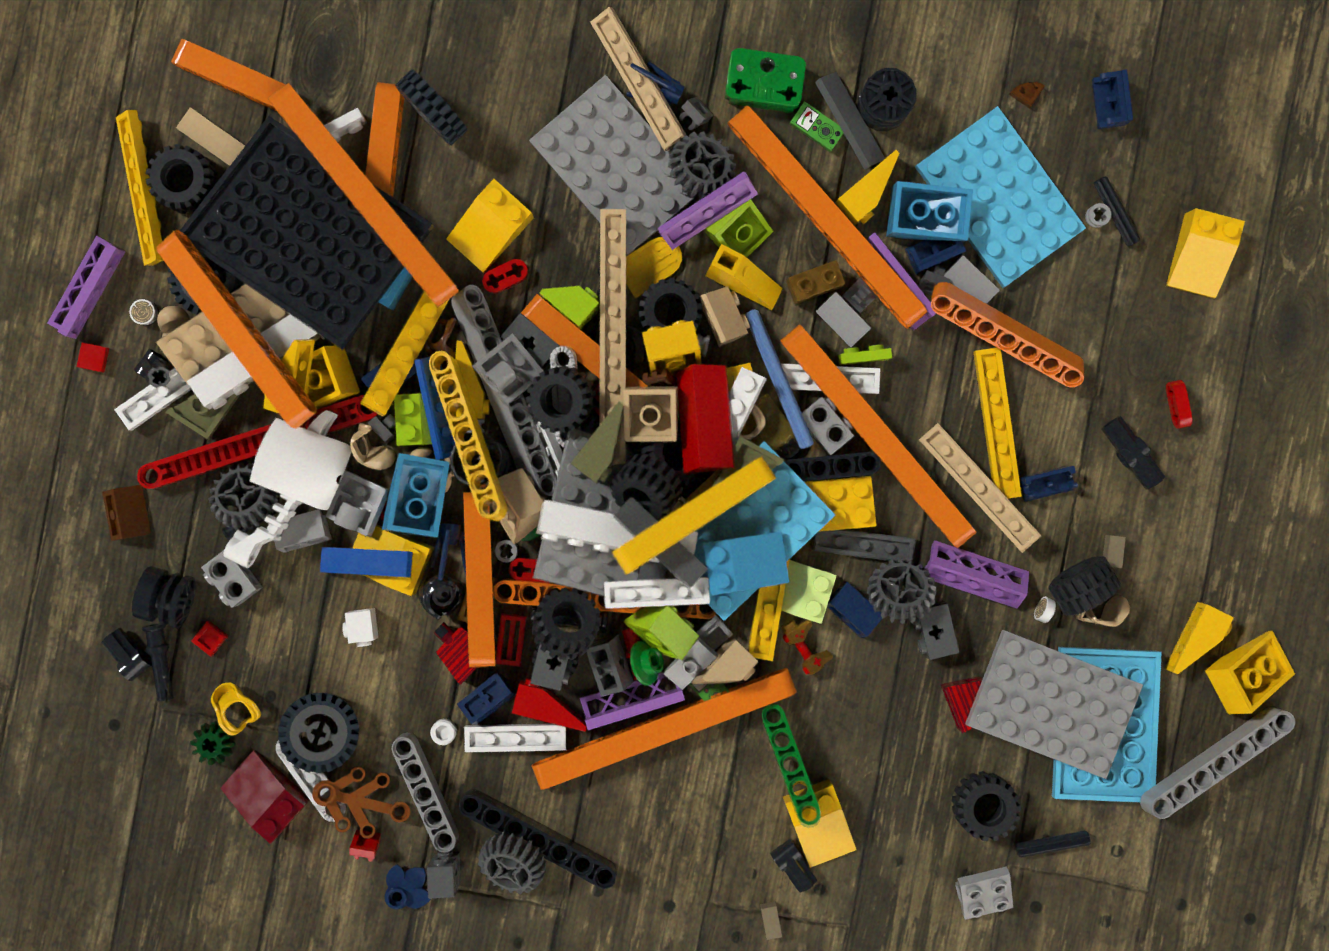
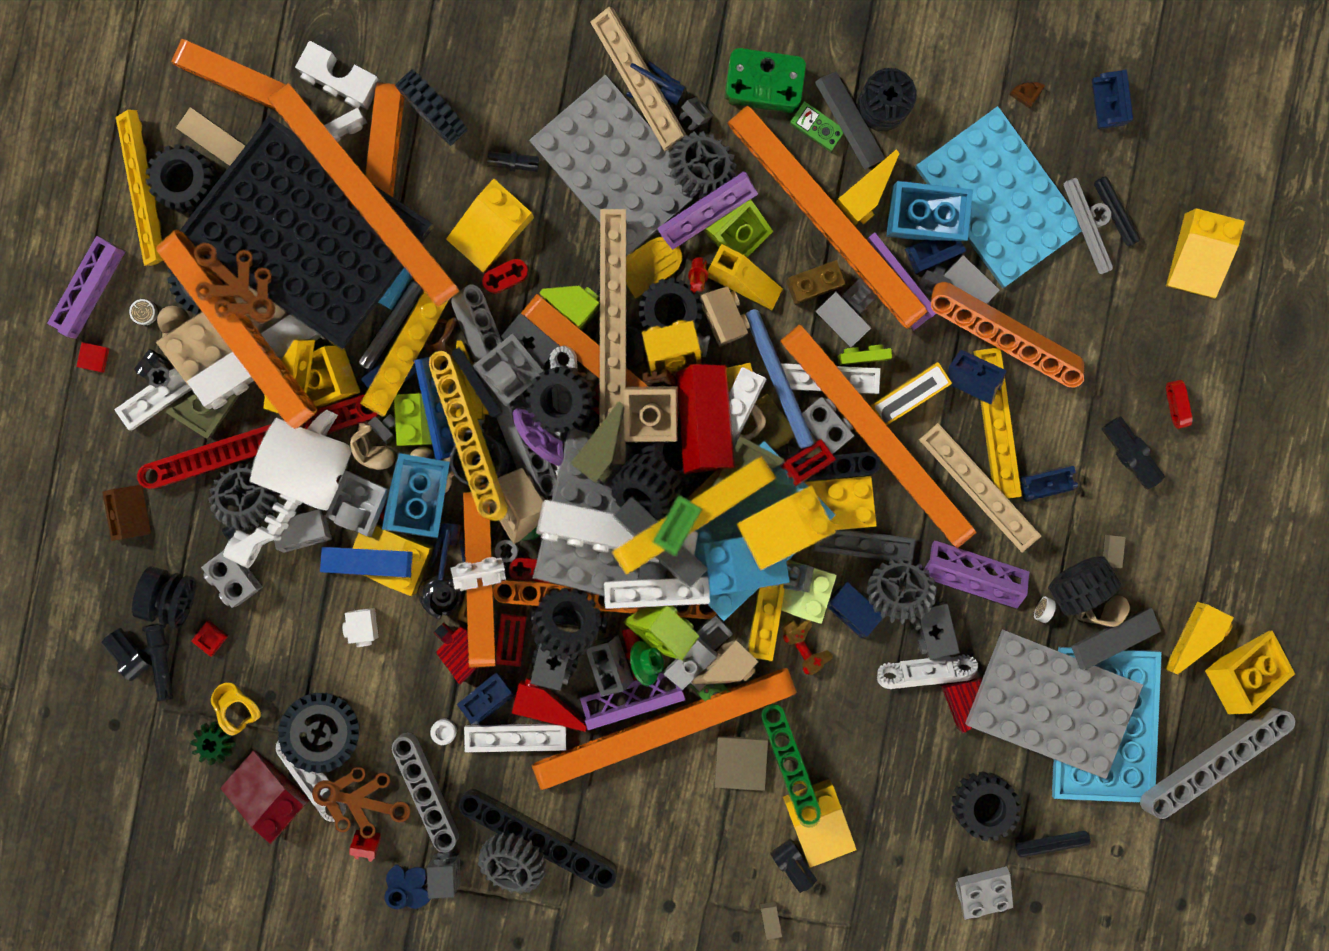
(236, 287): none -> dark orange plant
(317, 66): none -> white arch
(391, 325): none -> light grey axle
(466, 574): none -> white hinge
(476, 382): none -> black tile
(512, 161): none -> black pin
(537, 438): none -> medium lavender tile
(677, 525): none -> bright green tile
(698, 274): none -> red axle
(741, 763): none -> dark tan tile
(785, 527): none -> yellow slope
(793, 472): none -> red tile
(799, 577): none -> flat silver tile
(911, 393): none -> slope
(927, 672): none -> white plate
(976, 376): none -> dark blue hinge
(1088, 225): none -> light grey axle
(1115, 639): none -> dark grey tile

